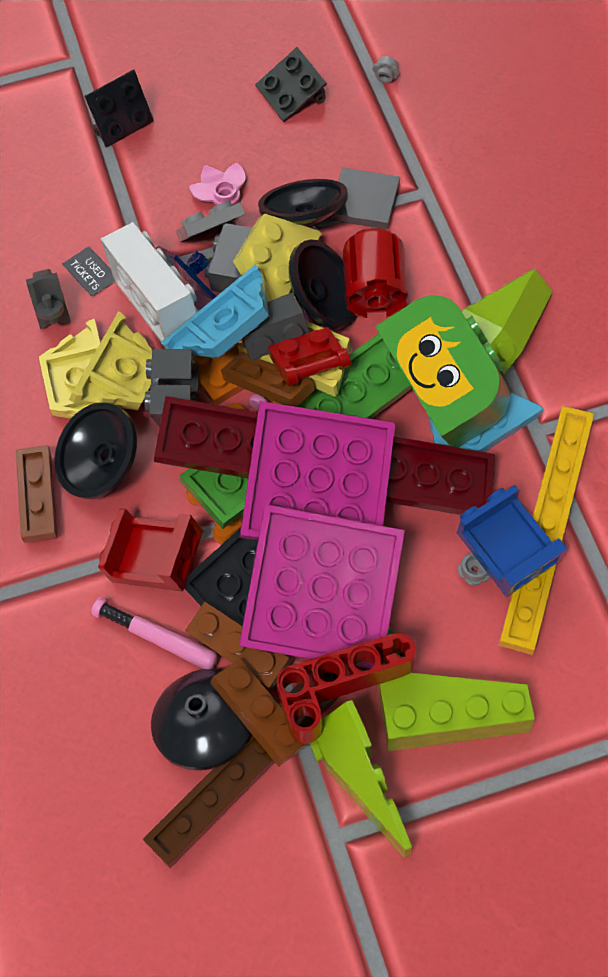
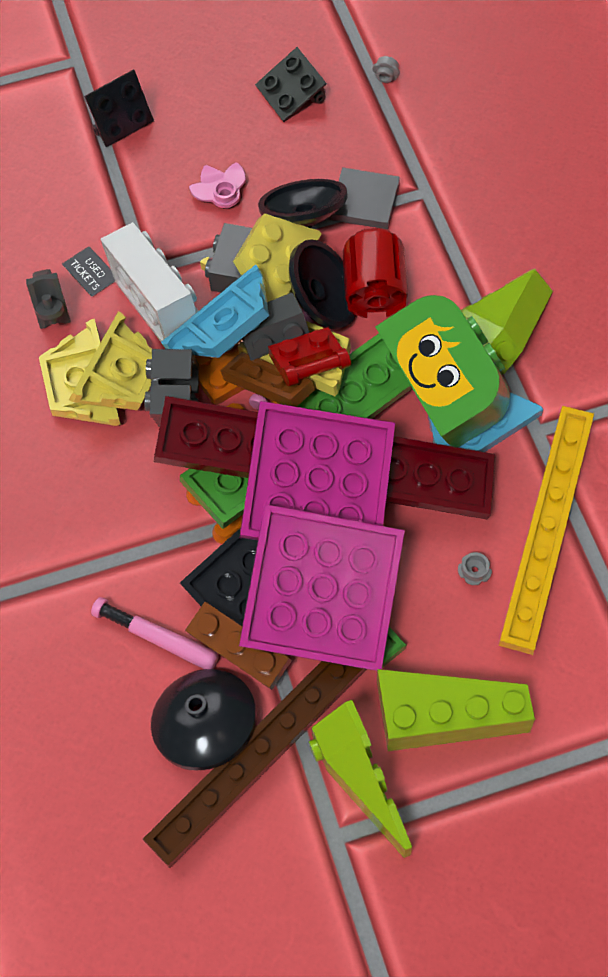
(36, 494): dark orange plate -> none
(95, 451): black dish -> none
(150, 551): red panel -> none
(189, 271): clear blue piece -> none
(218, 216): light grey plate -> none
(257, 711): dark orange plate -> none
(349, 678): red beam -> none
(508, 541): blue panel -> none

